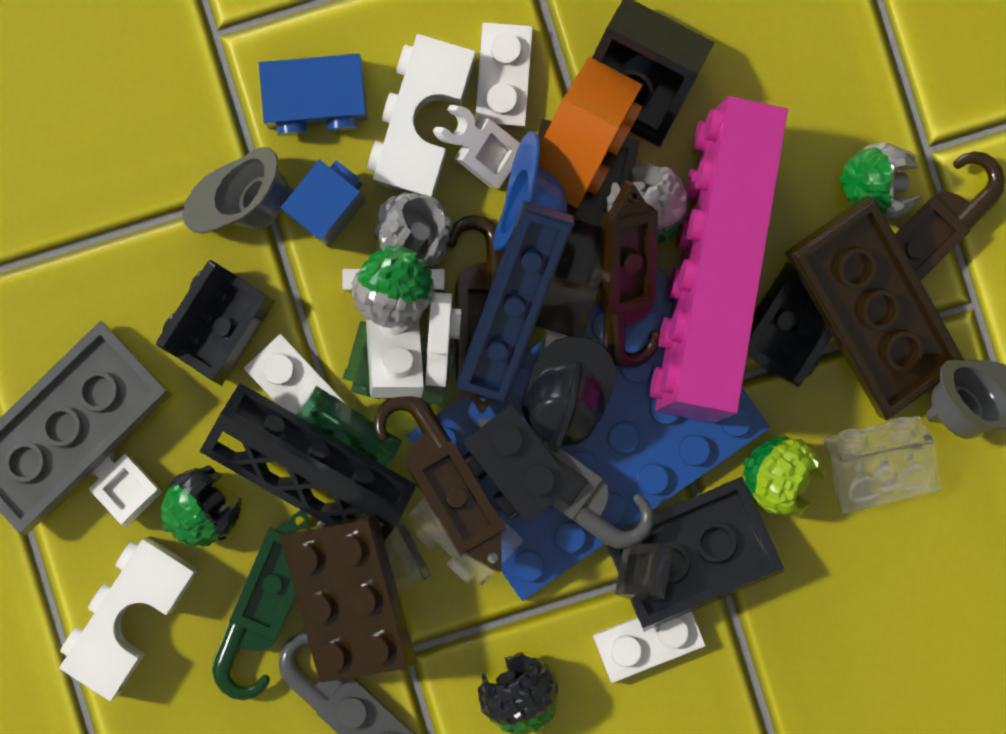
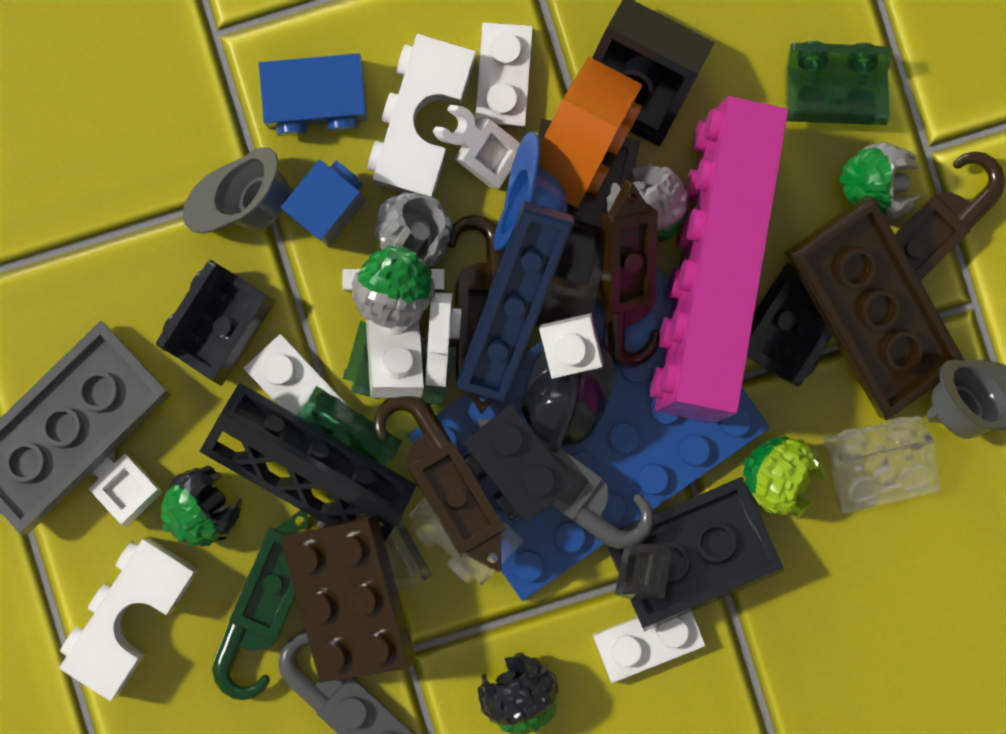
(571, 346): none -> white plate
(837, 83): none -> clear green bracket

